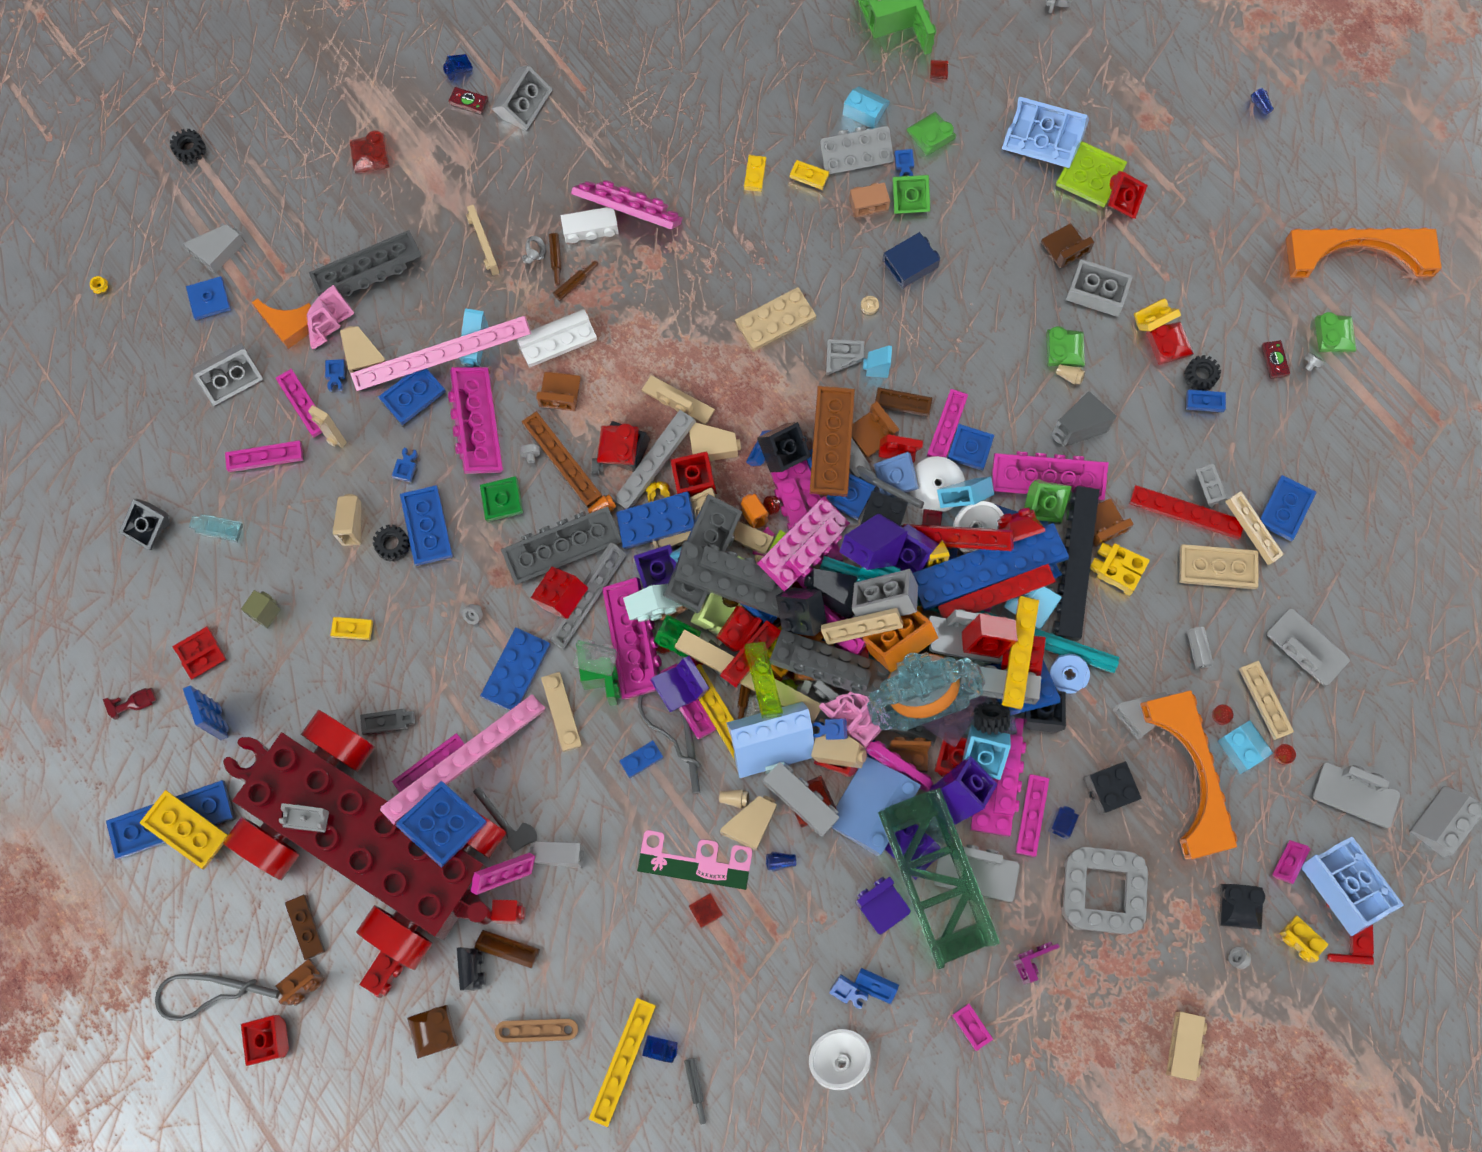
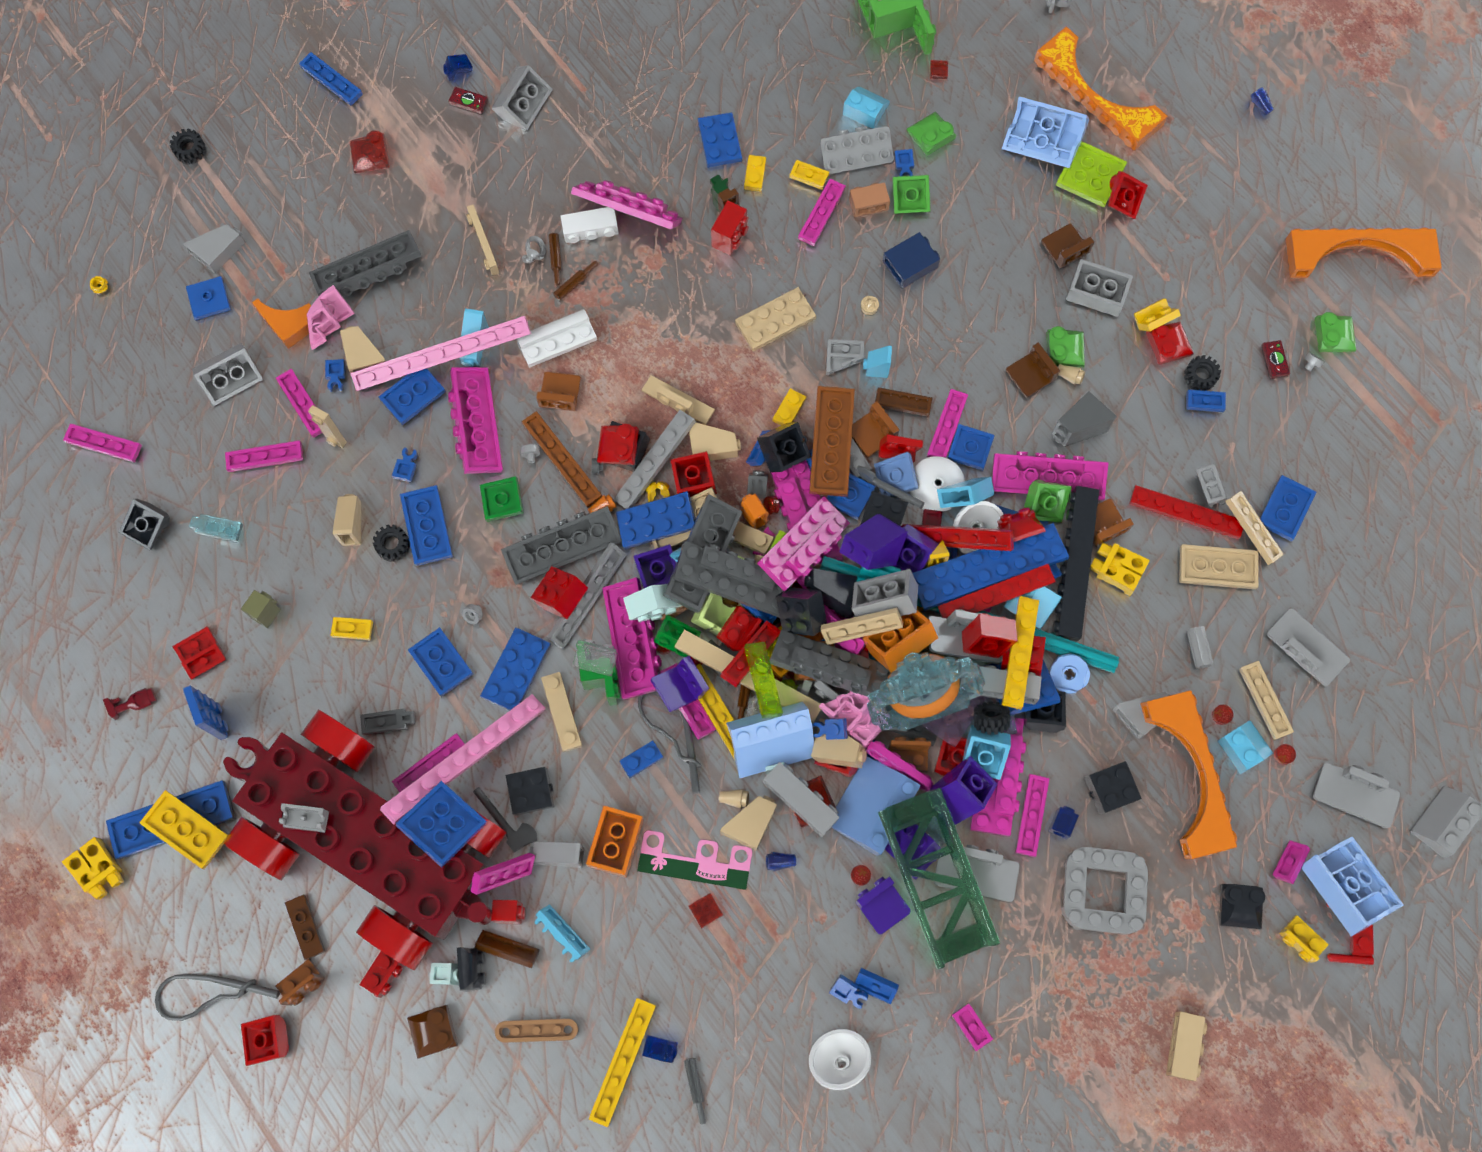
(94, 868): none -> yellow hips
(102, 443): none -> dark pink plate
(331, 79): none -> blue plate
(440, 662): none -> blue plate
(444, 974): none -> light aqua bracket
(530, 791): none -> black brick
(562, 932): none -> medium azure plate
(614, 841): none -> orange brick
(719, 139): none -> blue plate
(721, 193): none -> hips
(729, 228): none -> red brick
(757, 483): none -> dark grey bracket
(789, 407): none -> yellow plate
(821, 212): none -> dark pink plate
(860, 875): none -> clear red tile
(1027, 970): magenta bracket -> none
(1033, 371): none -> reddish brown bracket
(1130, 124): none -> orange arch
(1239, 958): light grey tile -> none

